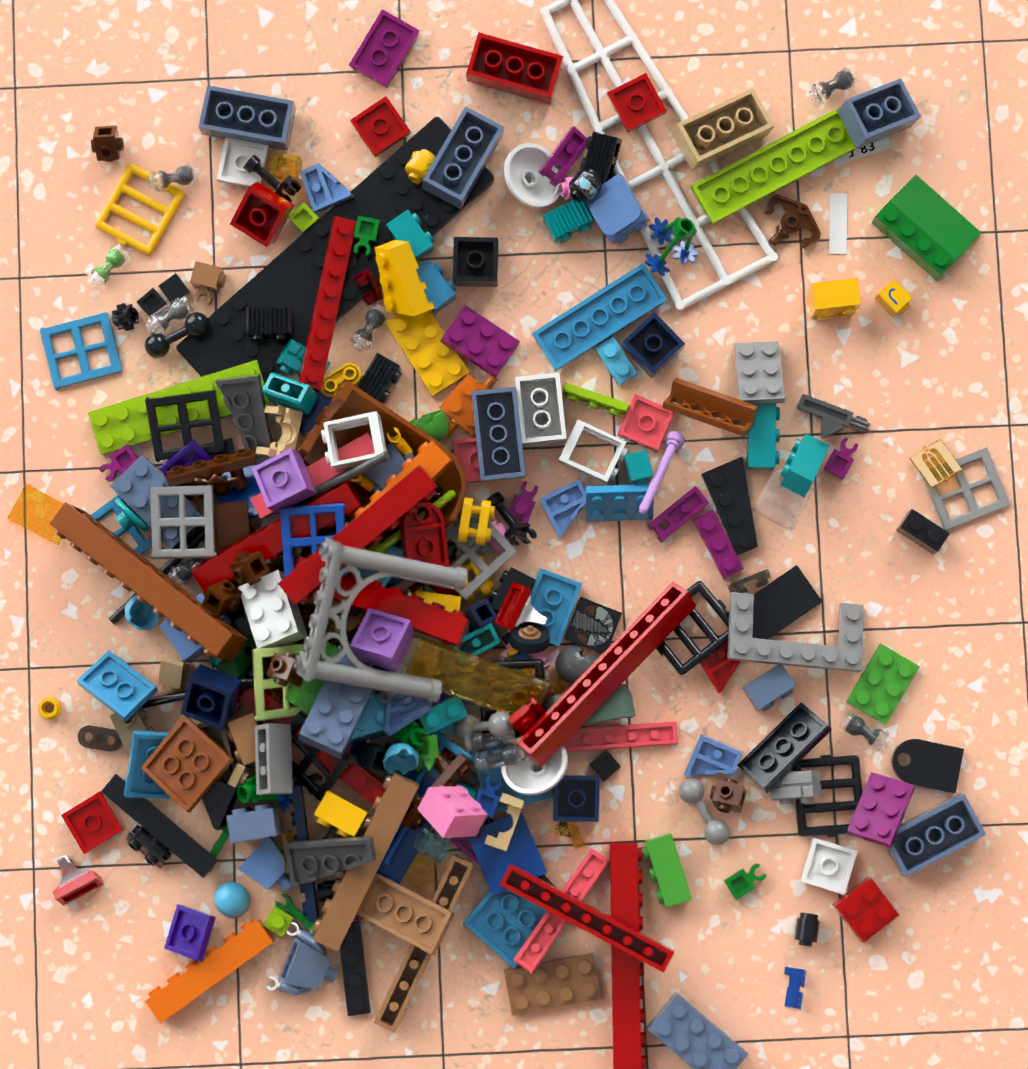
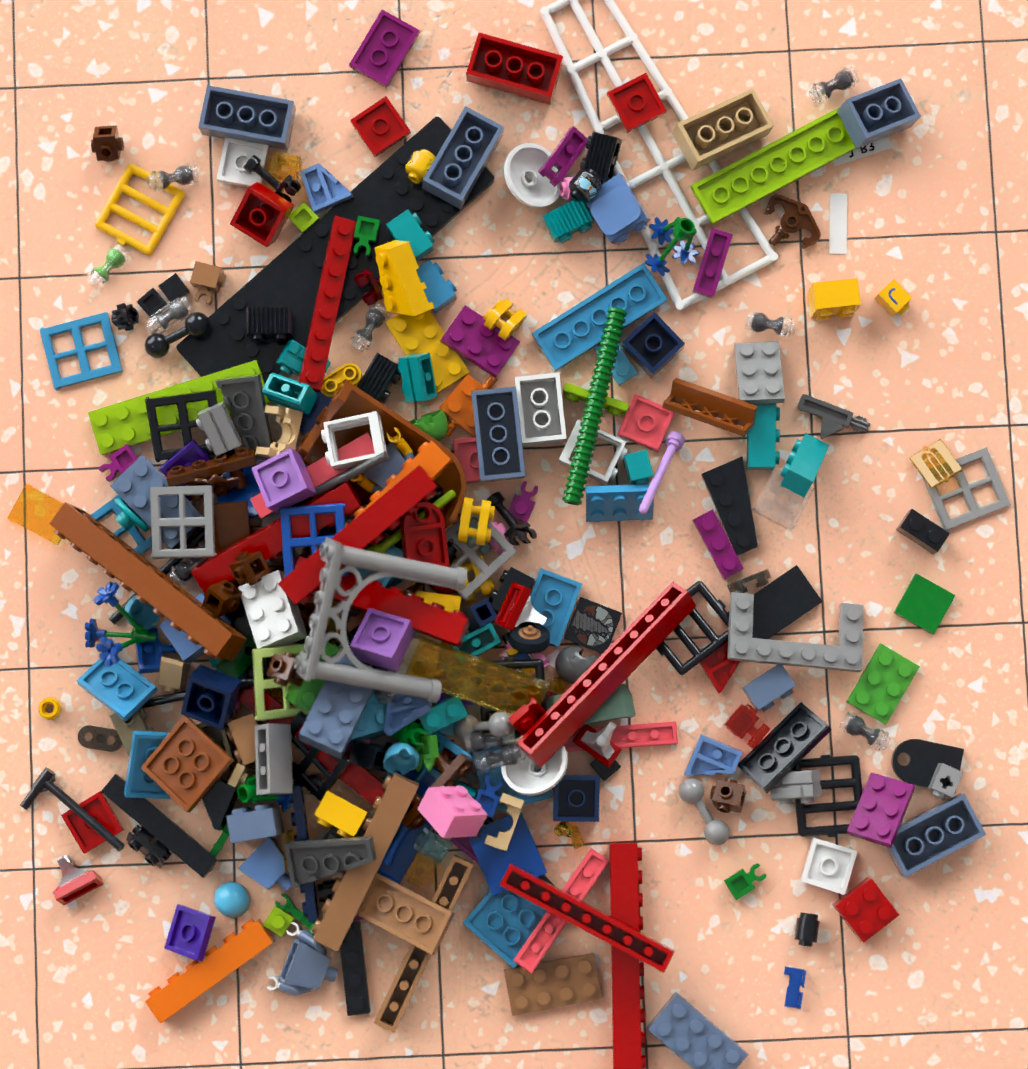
(46, 782): none -> black bar
(107, 646): none -> blue plant
(150, 654): none -> blue plate
(218, 428): none -> light grey brick
(417, 377): none -> teal brick
(475, 261): black brick -> none
(495, 316): none -> yellow brick
(564, 505): medium blue wing -> none
(594, 406): none -> green piece
(598, 743): none -> piece
(666, 870): bright green brick -> none
(678, 513): magenta plate -> none
(712, 263): none -> magenta plate
(743, 722): none -> clear red brick
(760, 322): none -> clear piece
(839, 461): magenta plate -> none
(924, 604): none -> green tile
(926, 227): green slope -> none
(953, 777): none -> light grey brick

